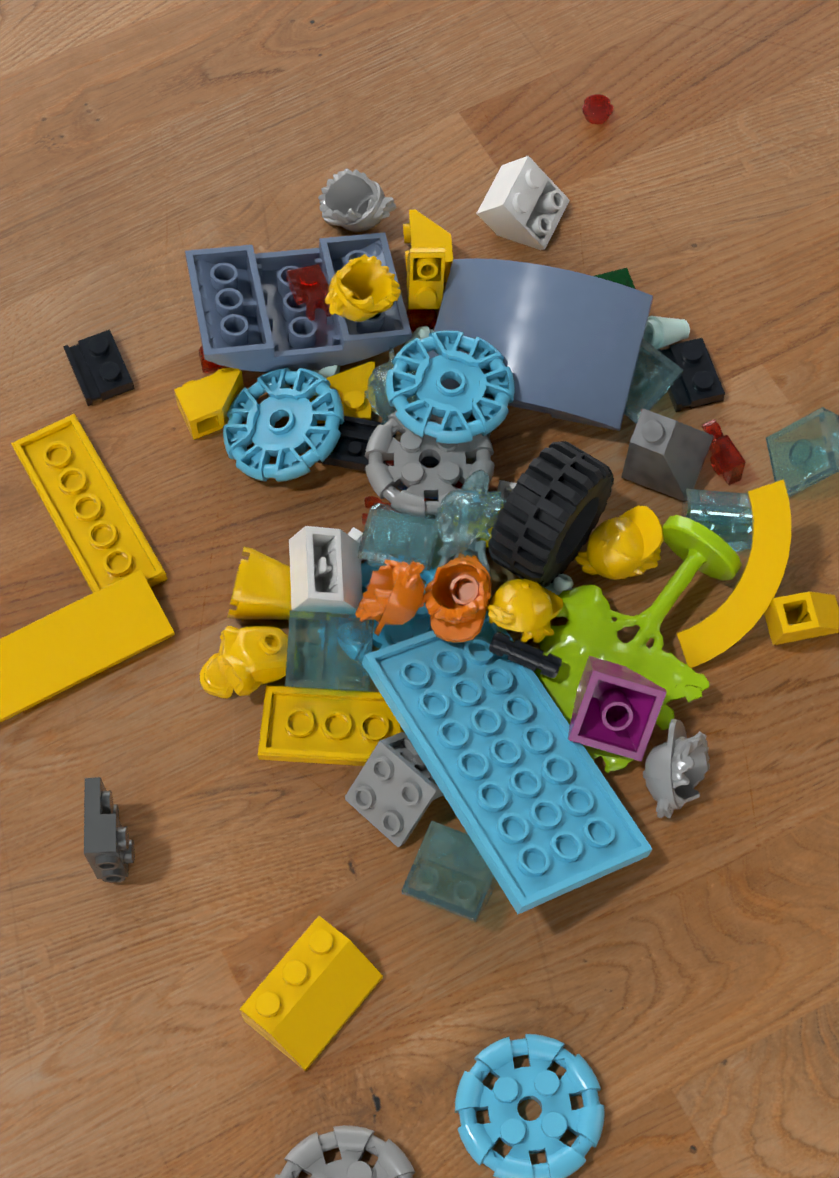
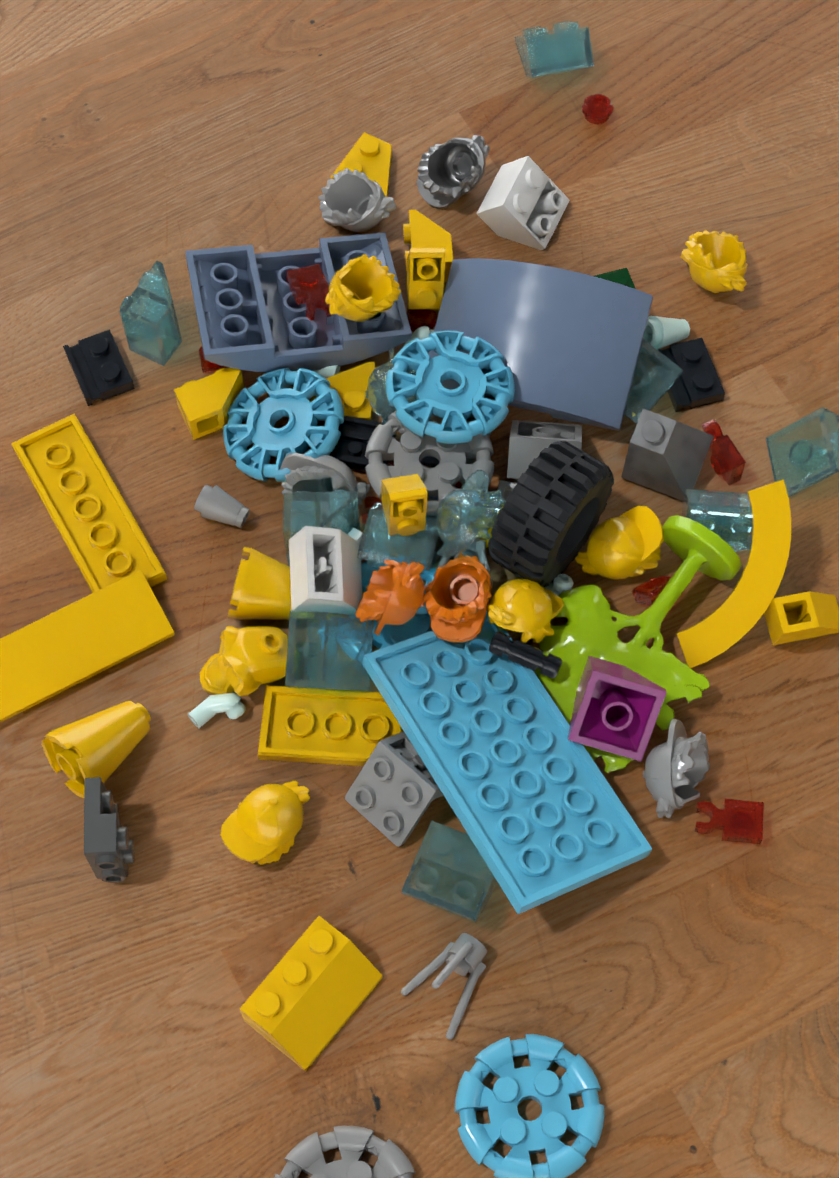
(96, 743): none -> yellow cone
(151, 317): none -> clear light blue slope
(216, 704): none -> light aqua arm
(221, 507): none -> light grey cone
(266, 822): none -> yellow hair
(319, 509): none -> clear light blue slope
(320, 475): none -> light grey hair
(370, 157): none -> yellow wing
(404, 504): none -> yellow slope
(451, 170): none -> flat silver hair
(461, 957): none -> light grey plant
(531, 437): none -> light grey slope
(554, 50): none -> clear light blue slope
(650, 590): none -> clear red tile
(716, 261): none -> yellow hair
(738, 820): none -> clear red plate

